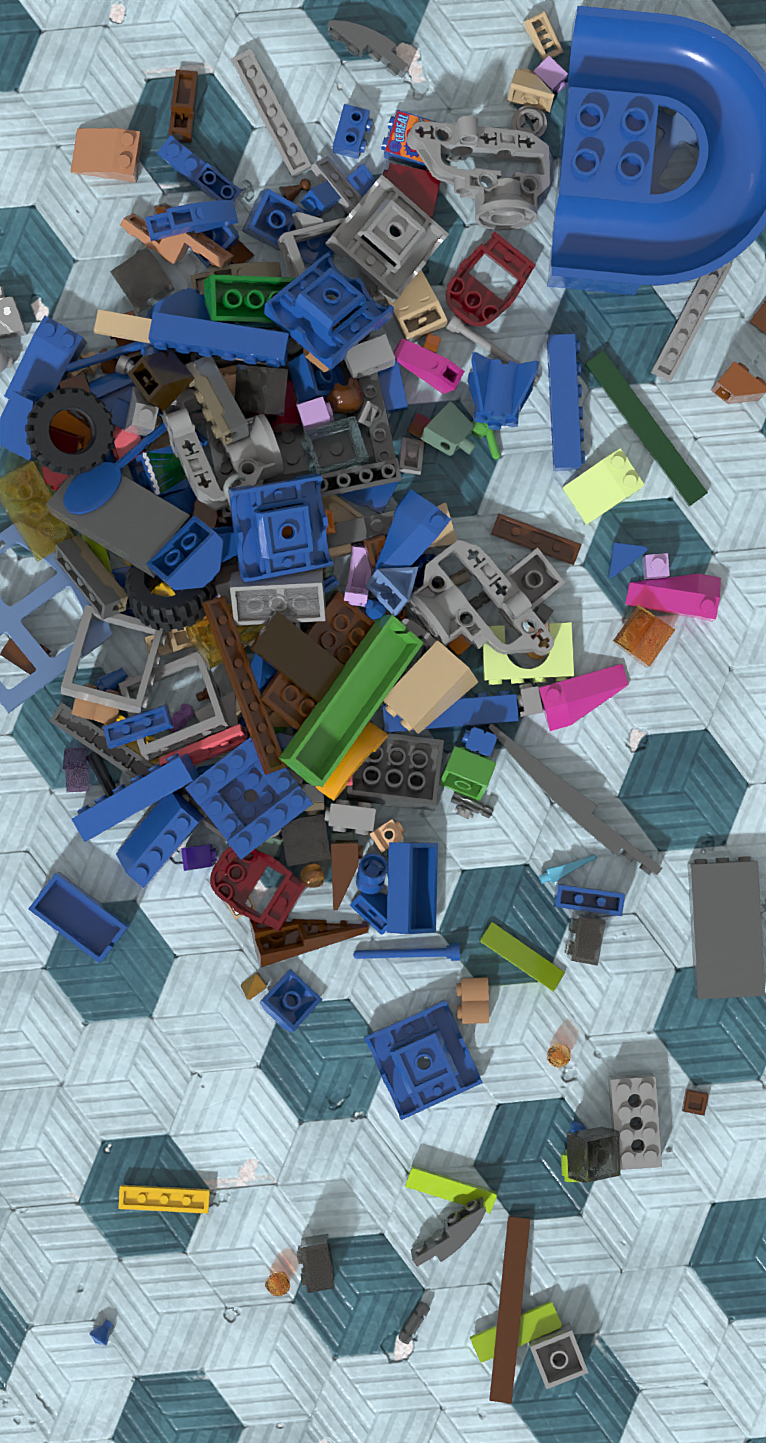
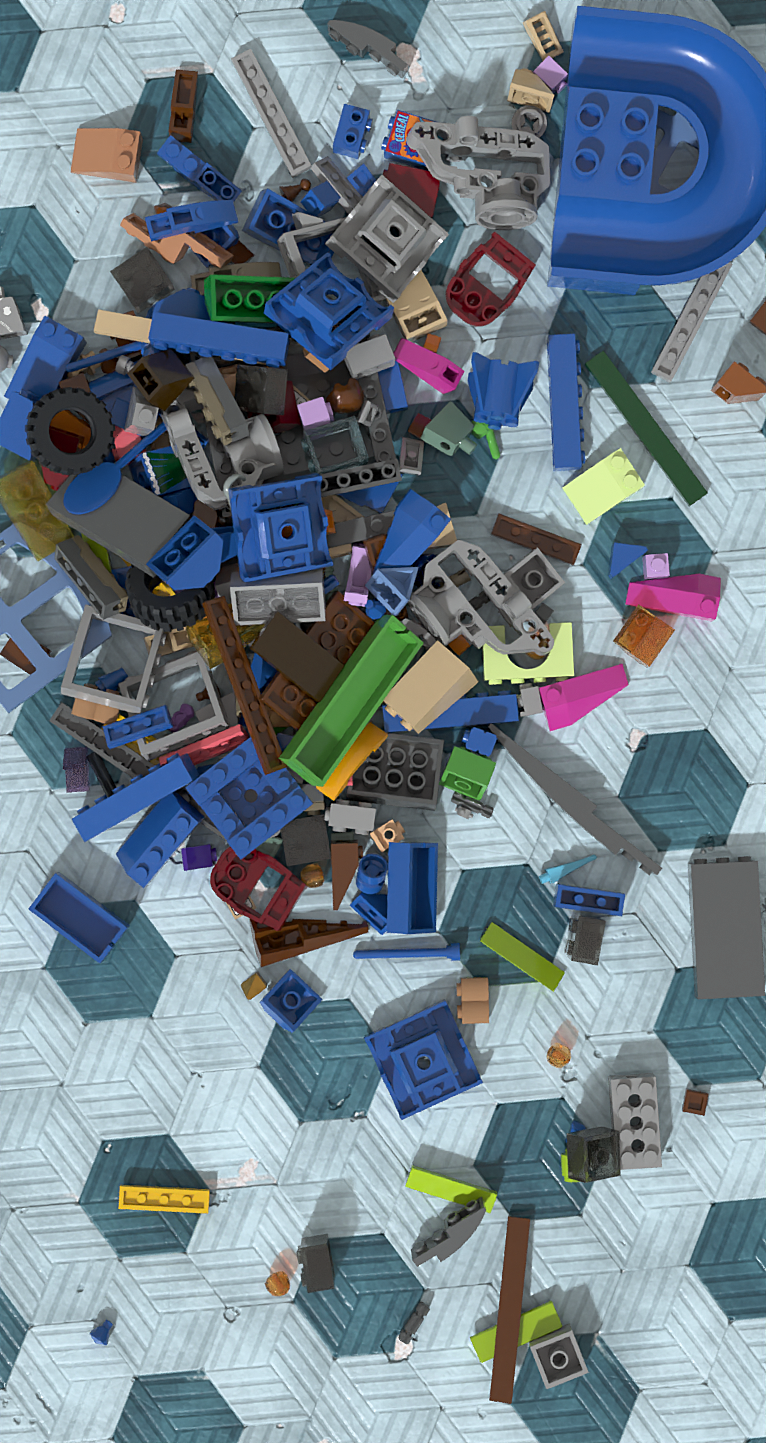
(311, 381): blue slope -> none
(458, 326): light grey piece -> none

